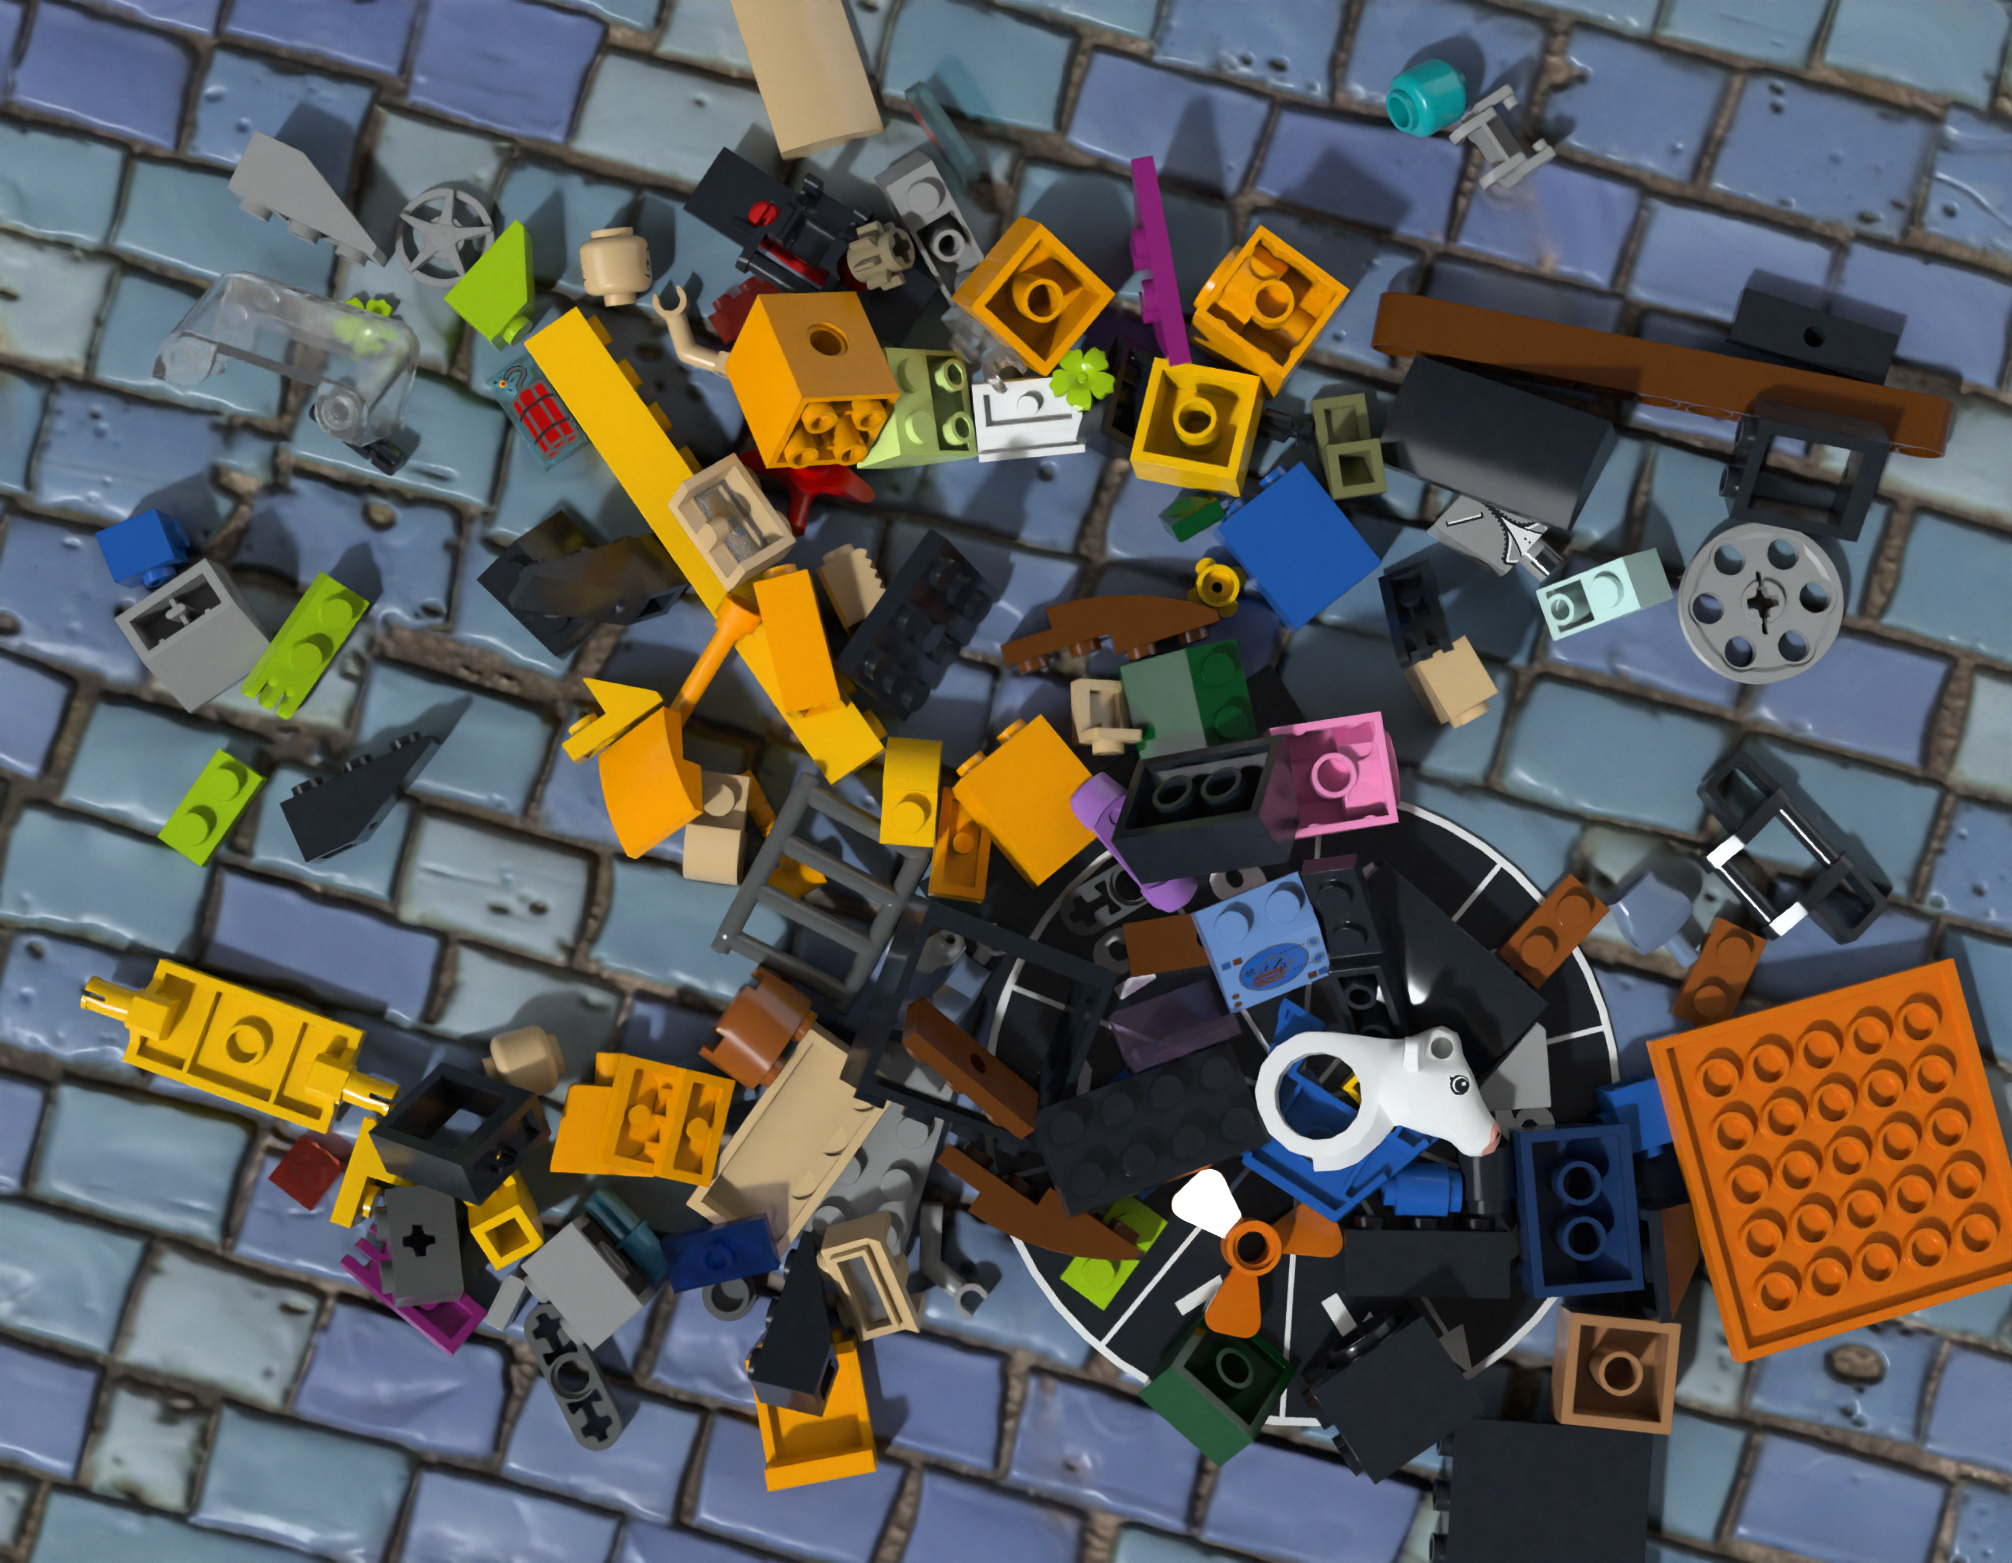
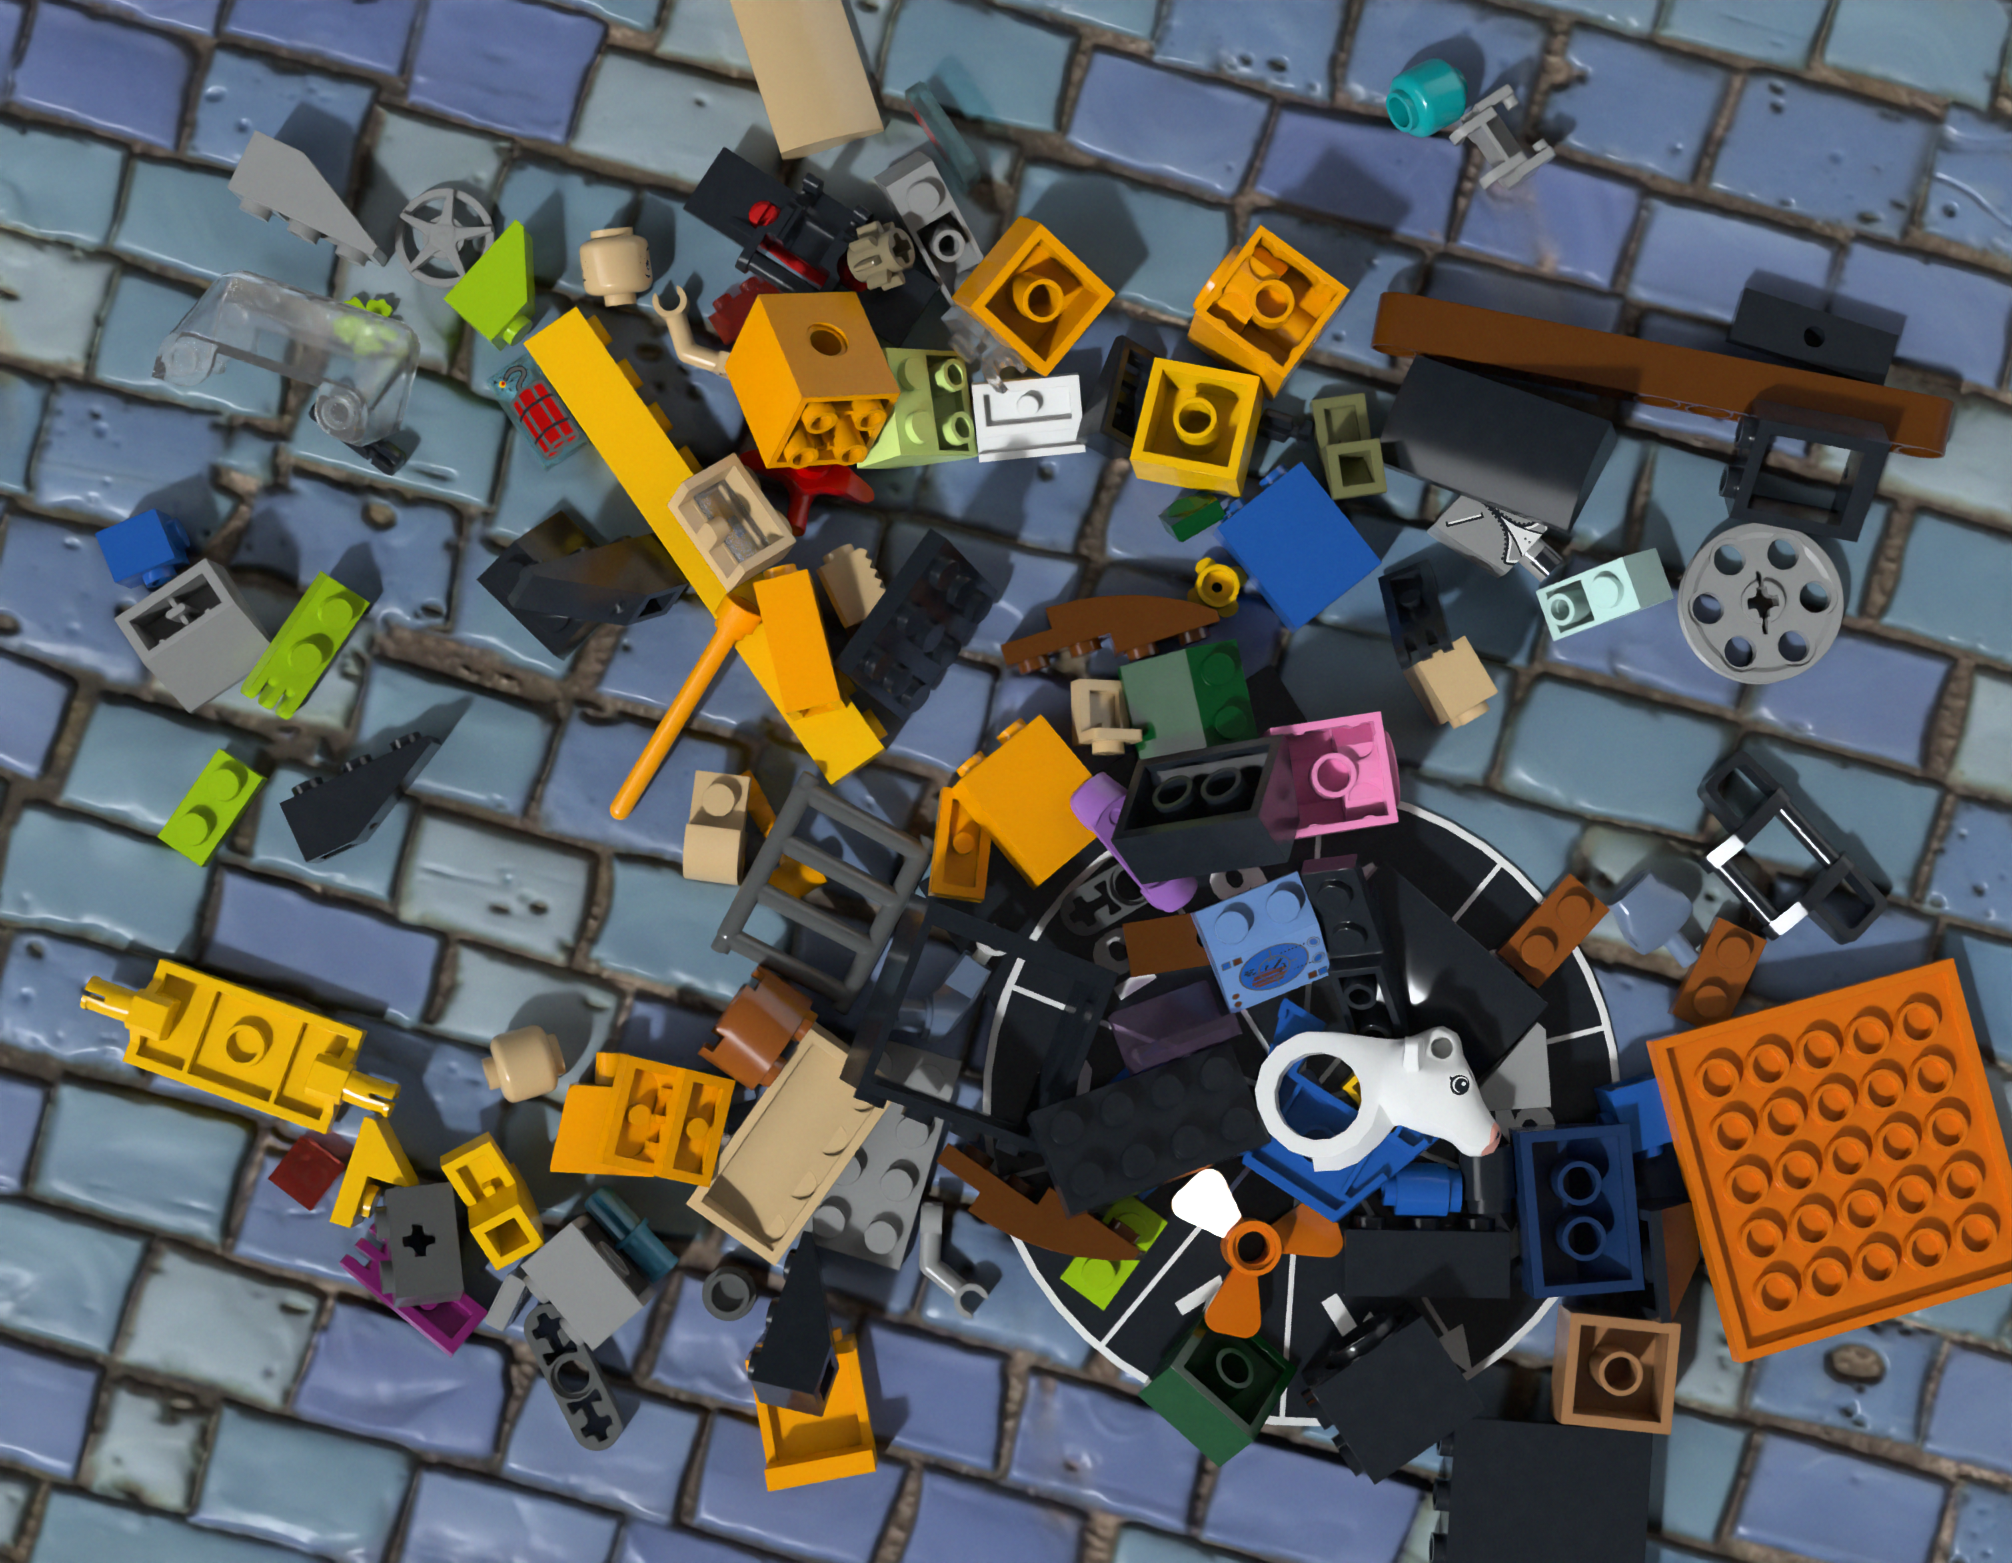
(472, 1170): black window -> none
(624, 710): yellow slope -> none
(649, 783): light orange slope -> none
(720, 1253): clear blue plate -> none
(869, 1278): tan window -> none
(910, 791): yellow brick -> none
(939, 951): light grey arm -> none
(970, 1068): reddish brown tile -> none
(1081, 377): lime plant -> none
(1152, 254): magenta wing -> none

